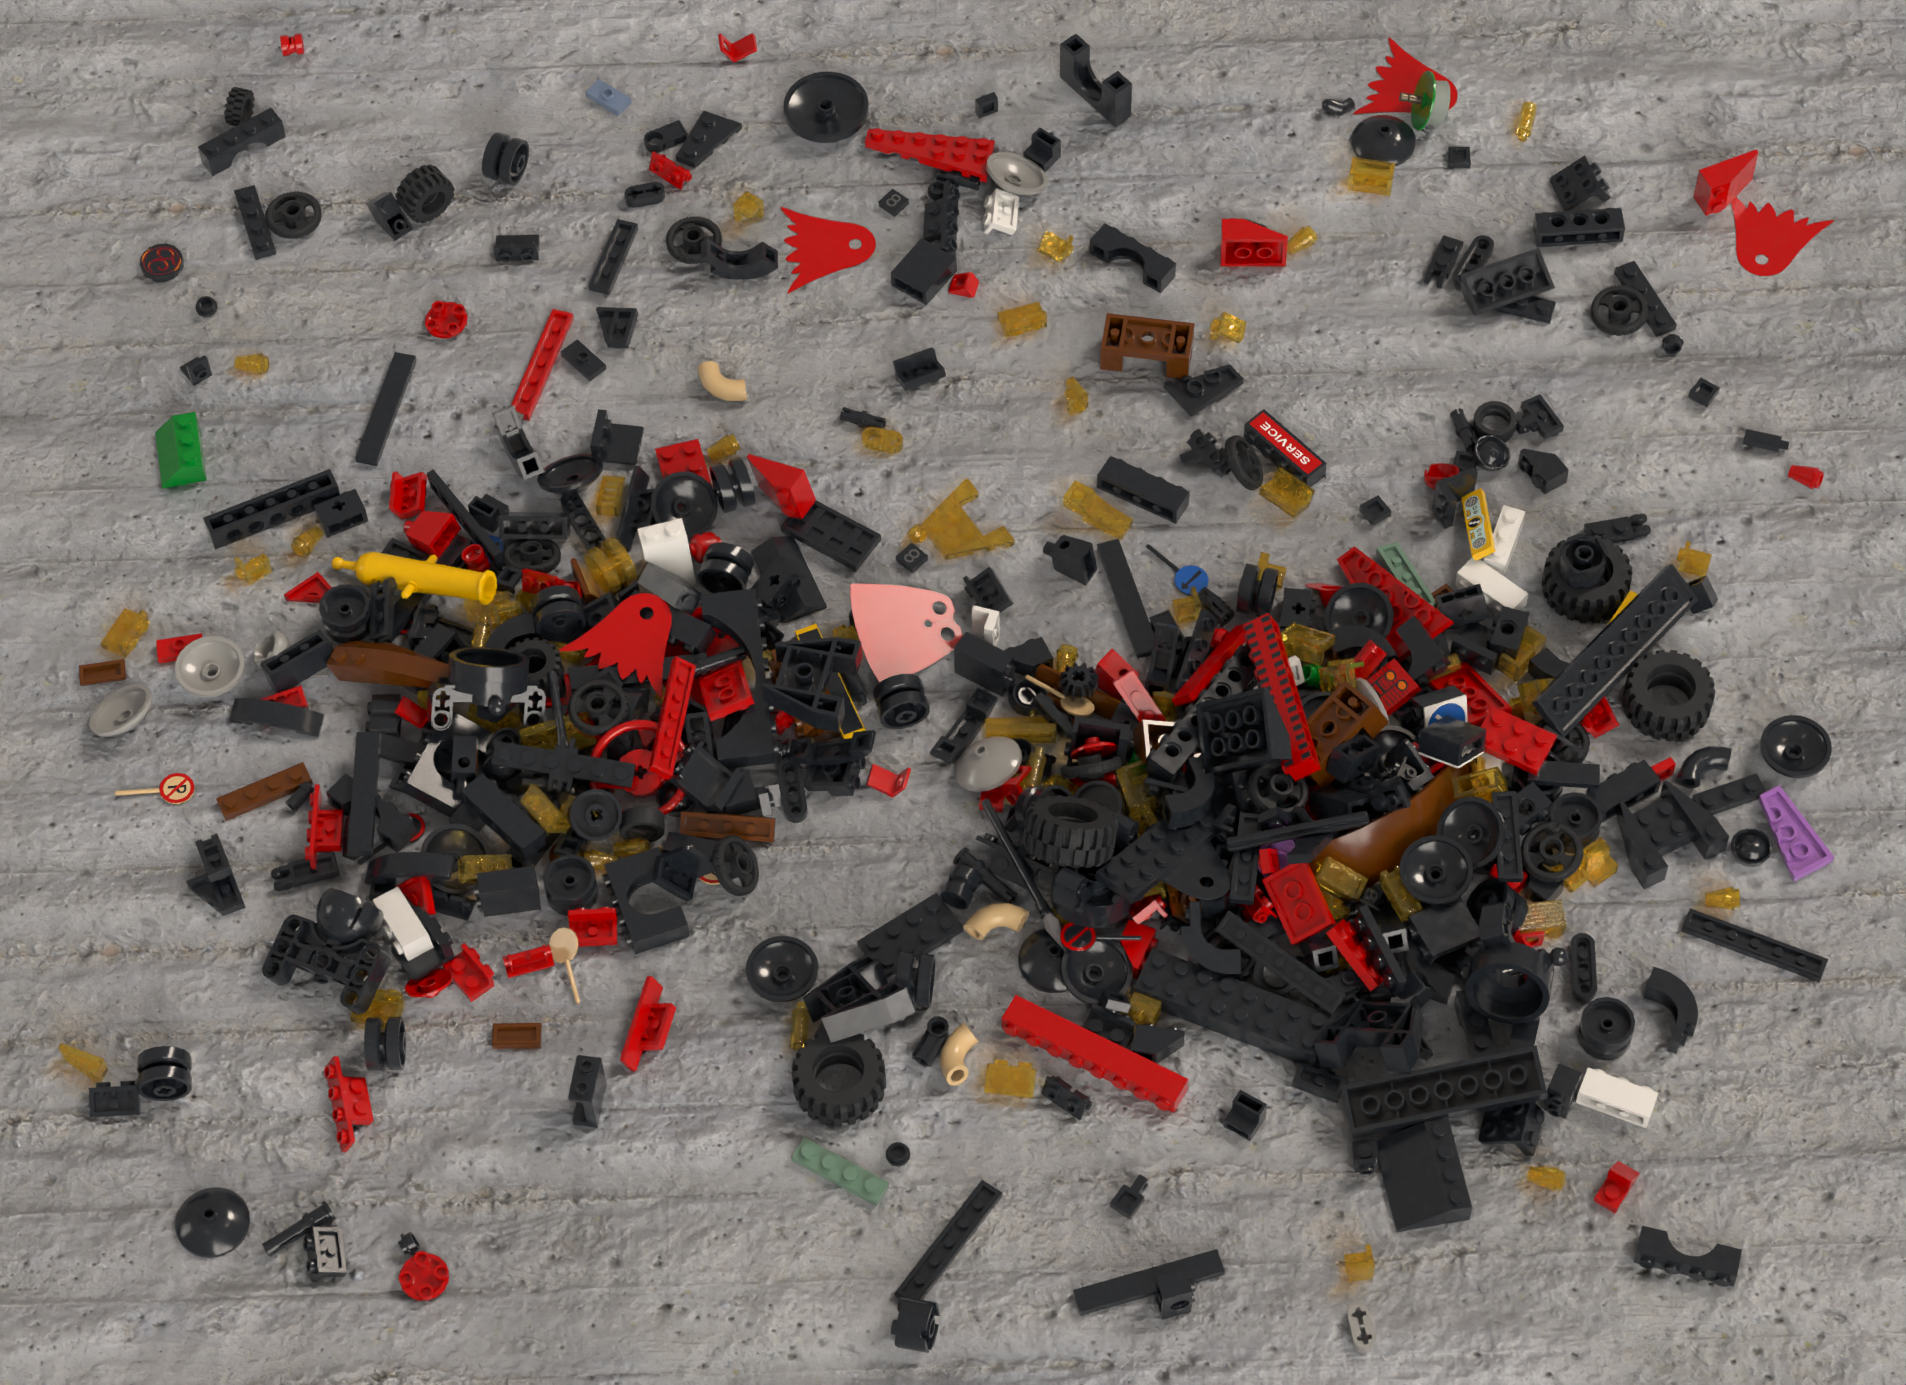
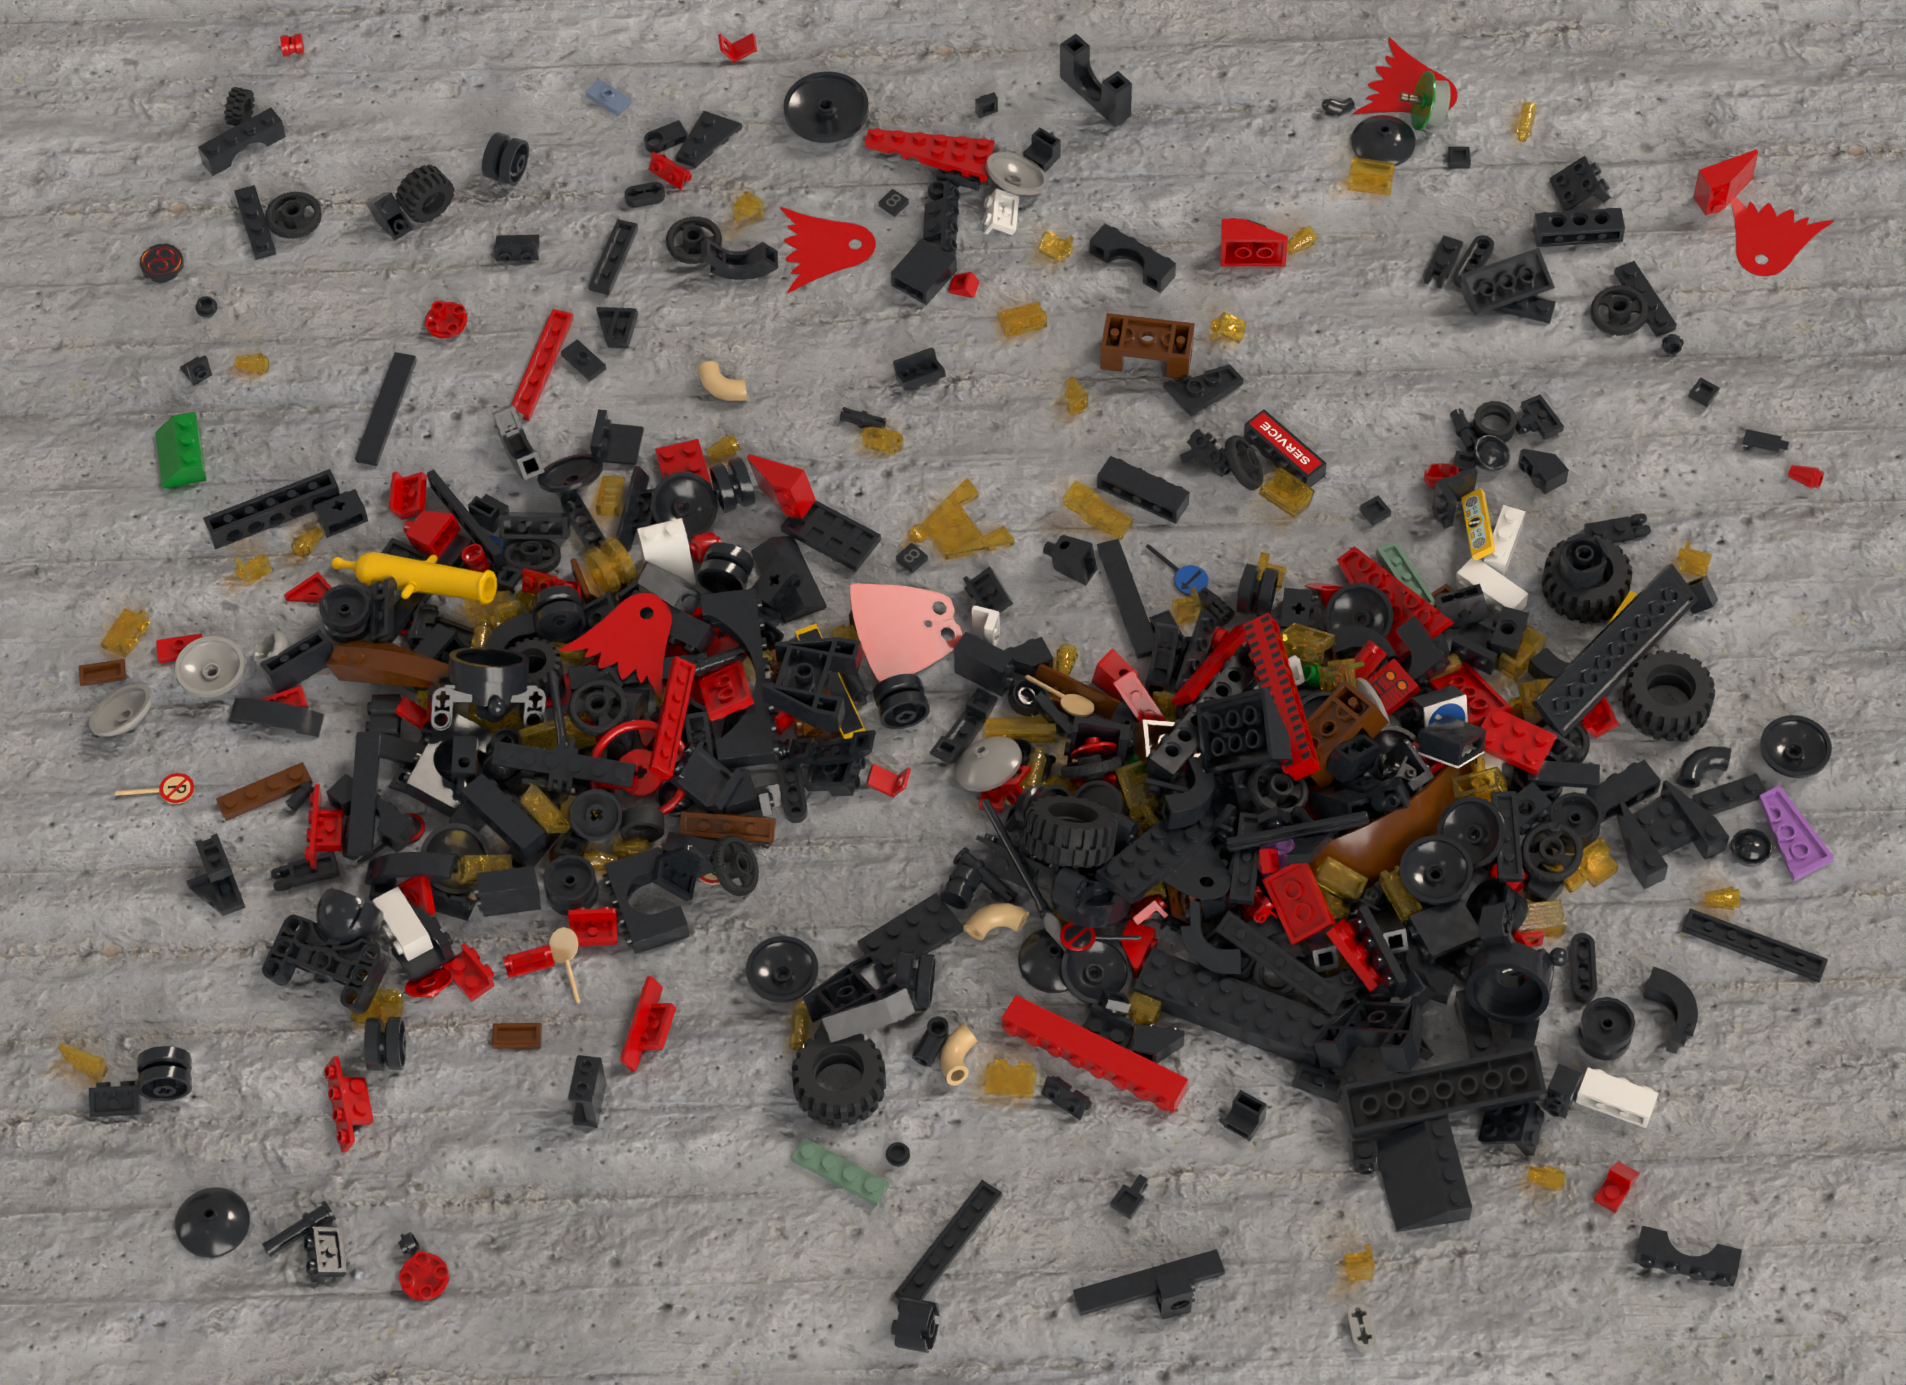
(1078, 681): black gear -> none
(1665, 768): red tile -> none

